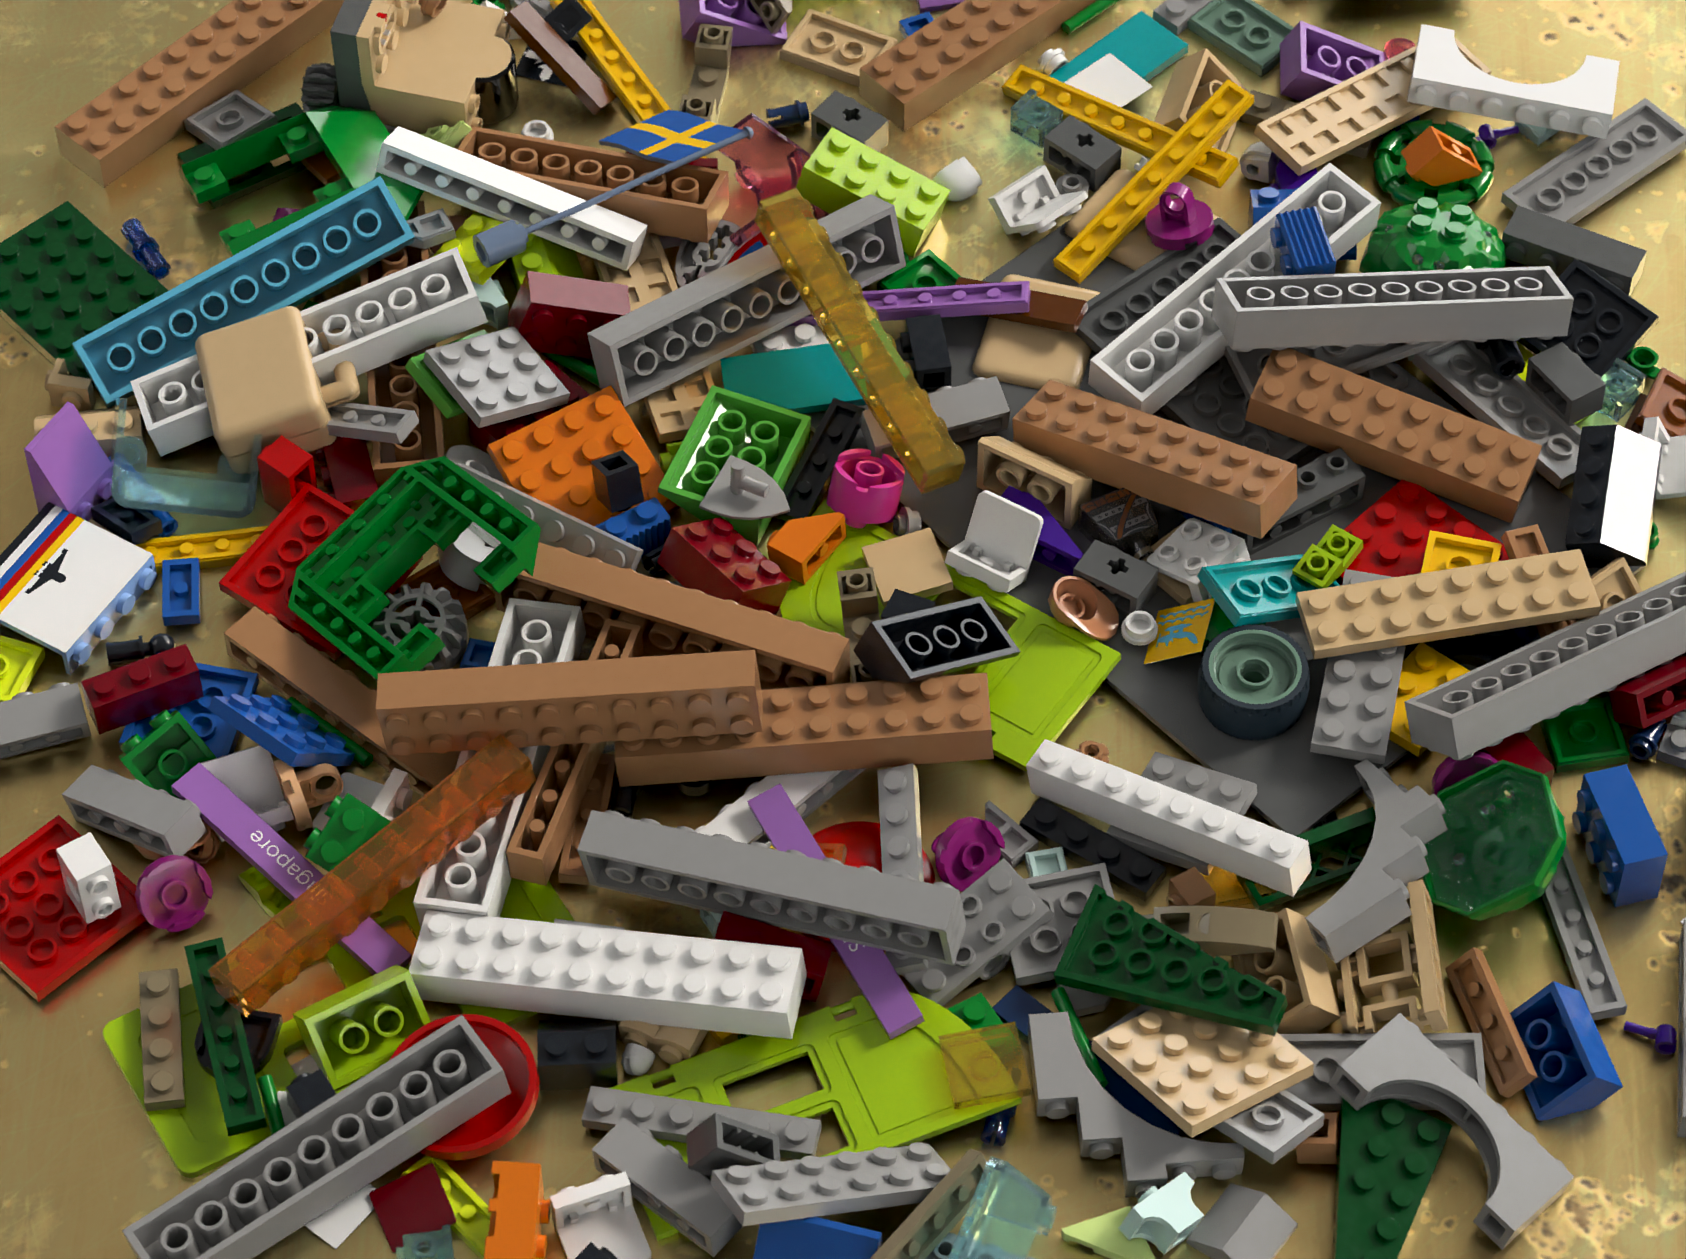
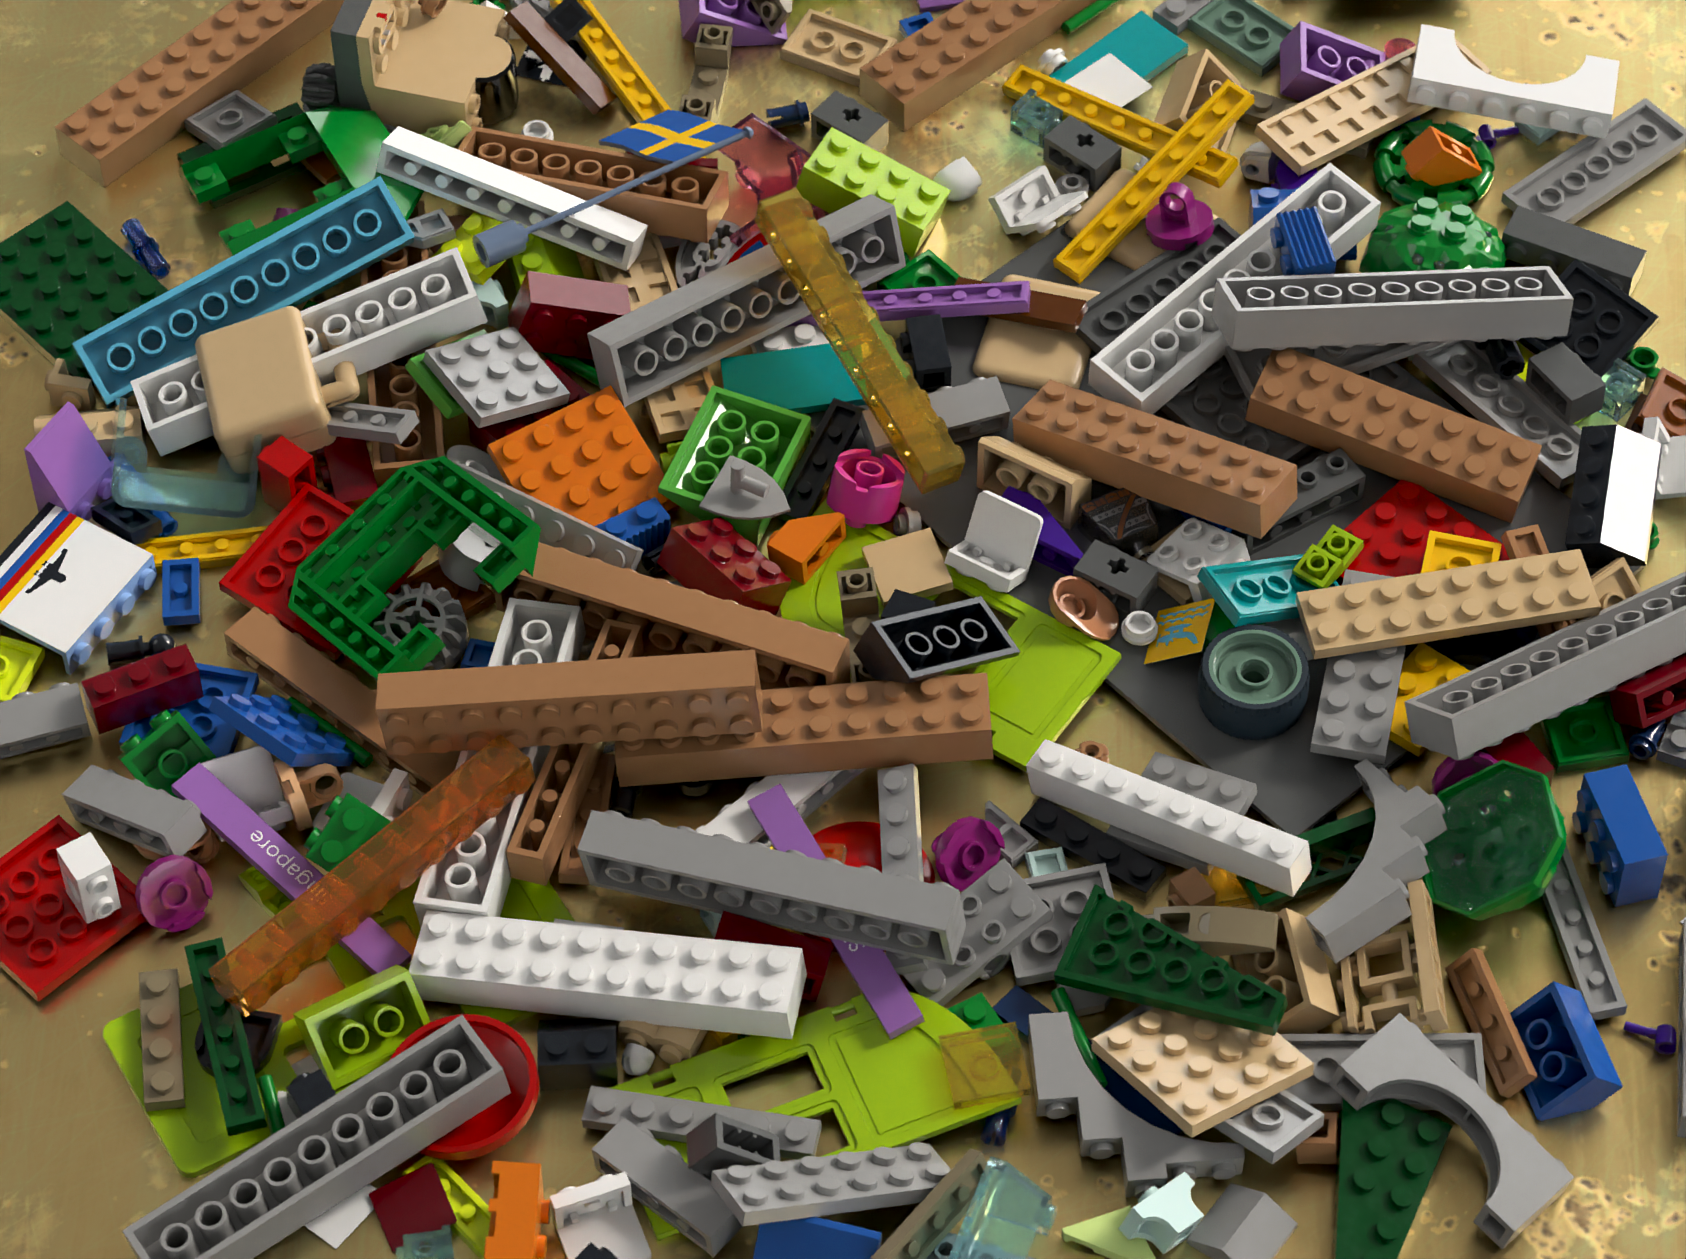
(617, 481): black brick -> none

